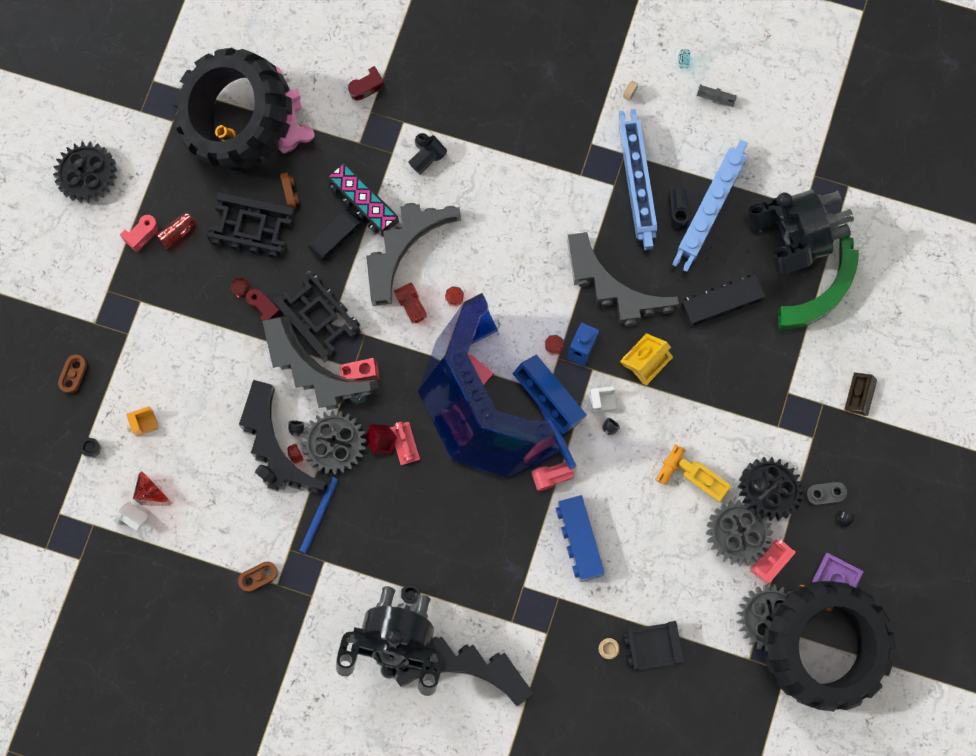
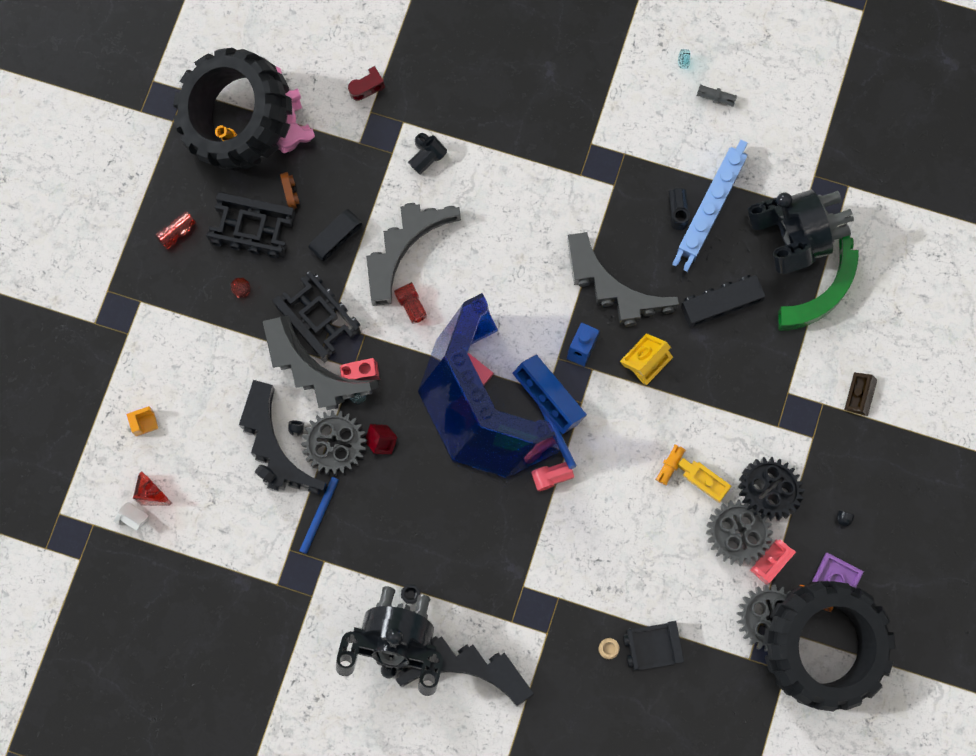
(70, 374): dark orange plate -> none
(90, 447): black tile -> none
(102, 173): black gear -> none
(140, 233): coral leg -> none
(258, 576): dark orange plate -> none
(260, 302): dark red leg -> none
(294, 454): clear red tile -> none
(362, 200): brick -> none
(405, 443): coral hinge -> none
(454, 296): clear red tile -> none
(554, 344): clear red tile -> none
(580, 538): blue brick -> none
(602, 399): white panel -> none
(611, 426): black hinge -> none
(630, 90): tan tile -> none
(638, 179): light blue hinge -> none
(826, 494): dark grey plate -> none

